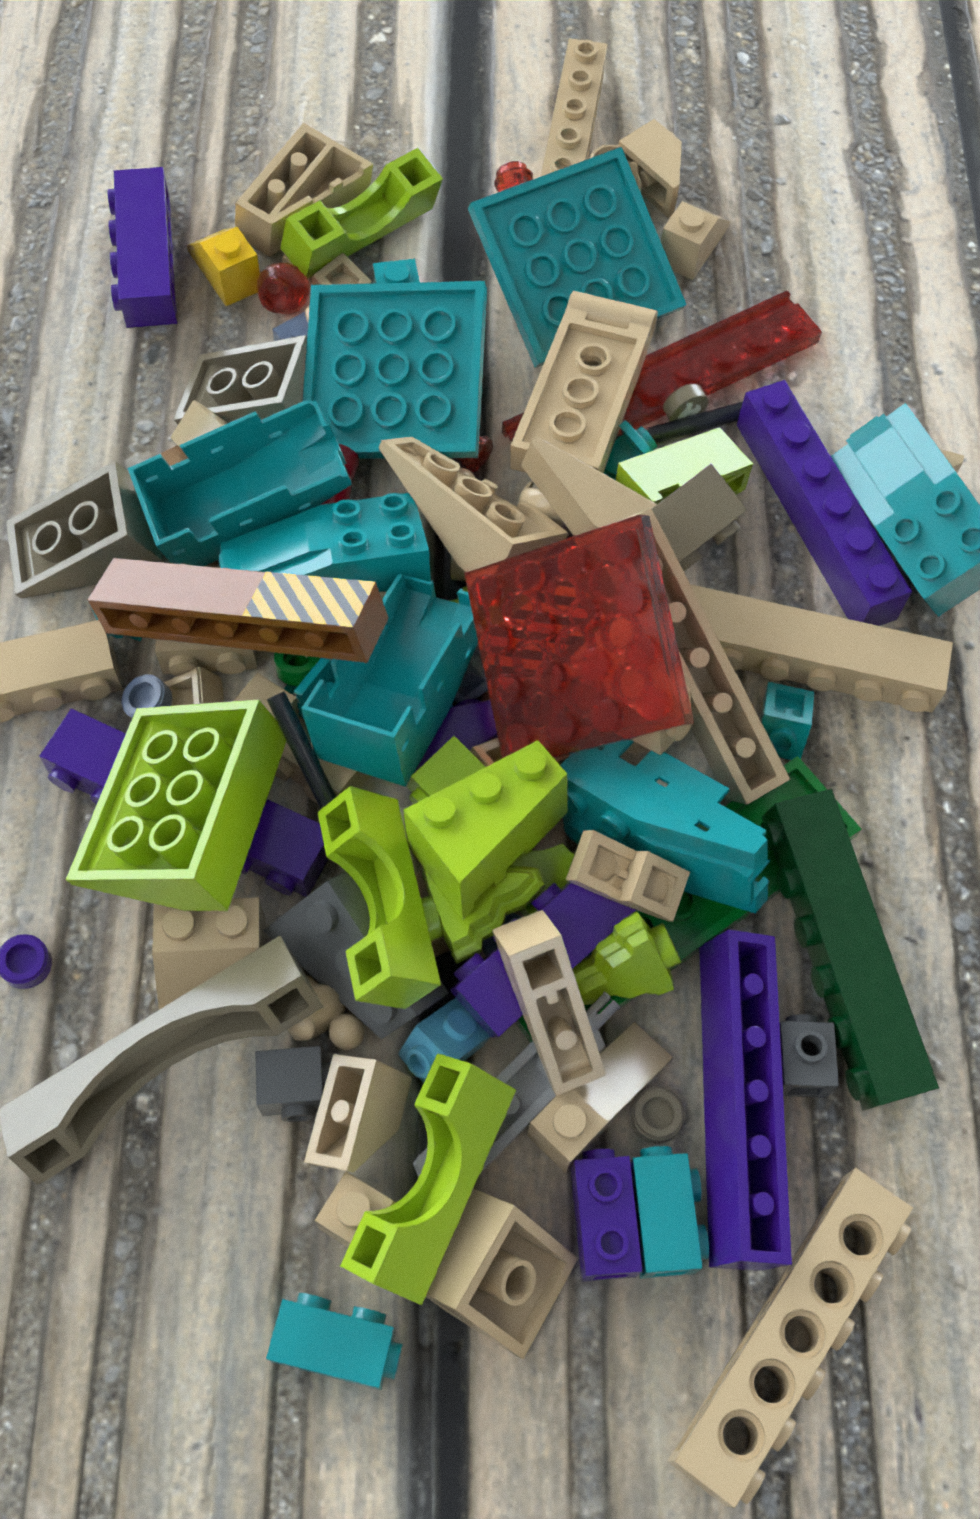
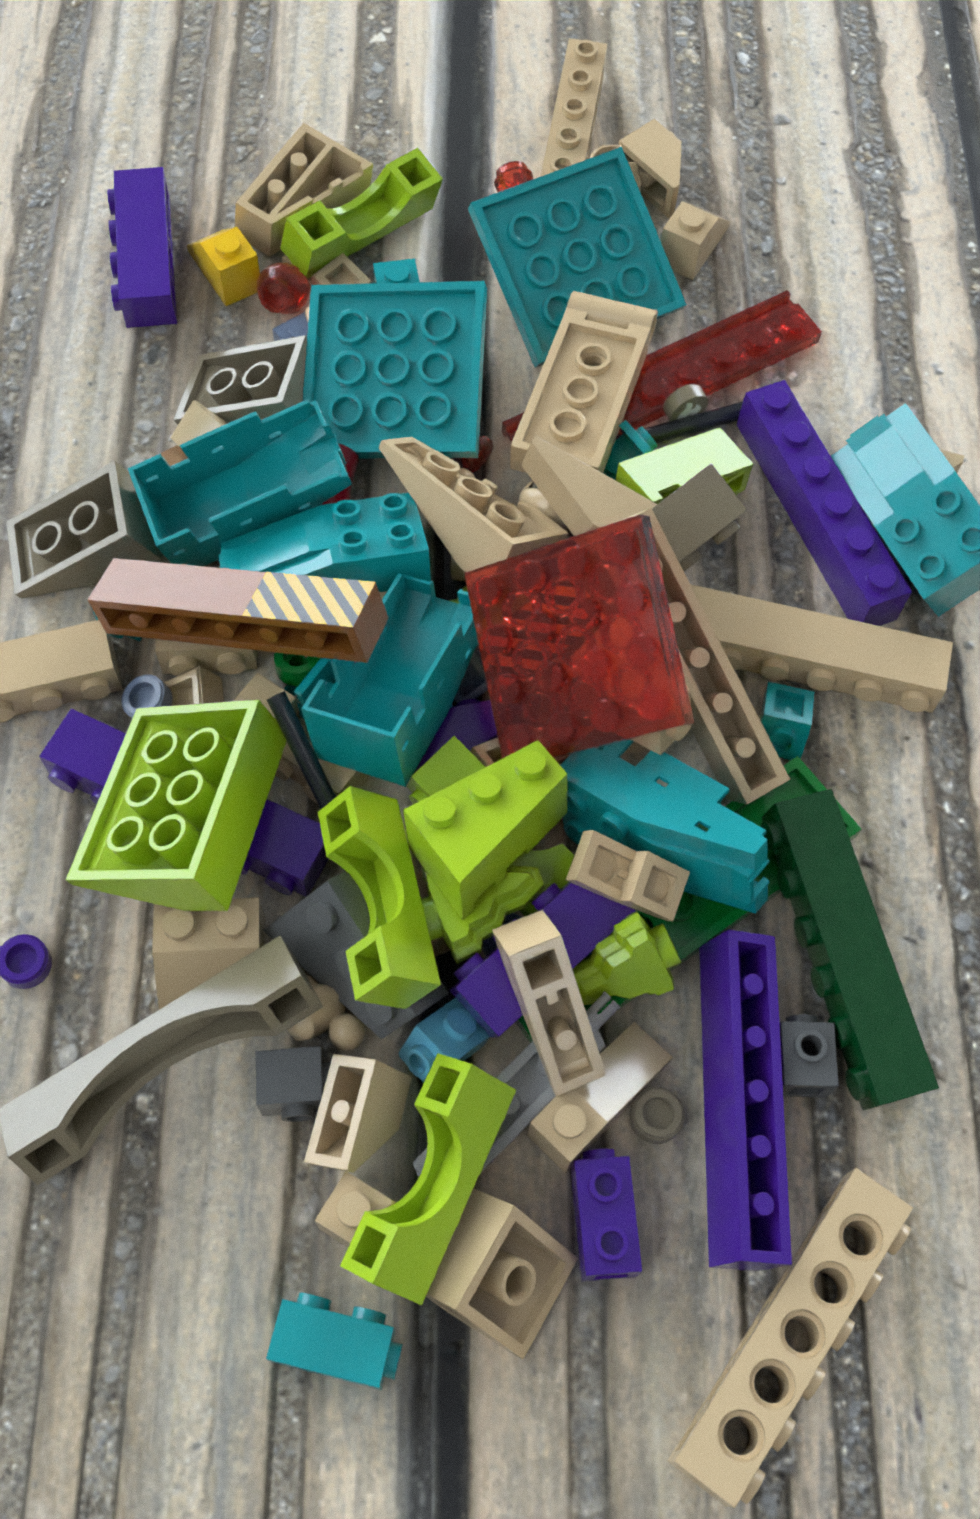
(666, 1213): teal brick -> none

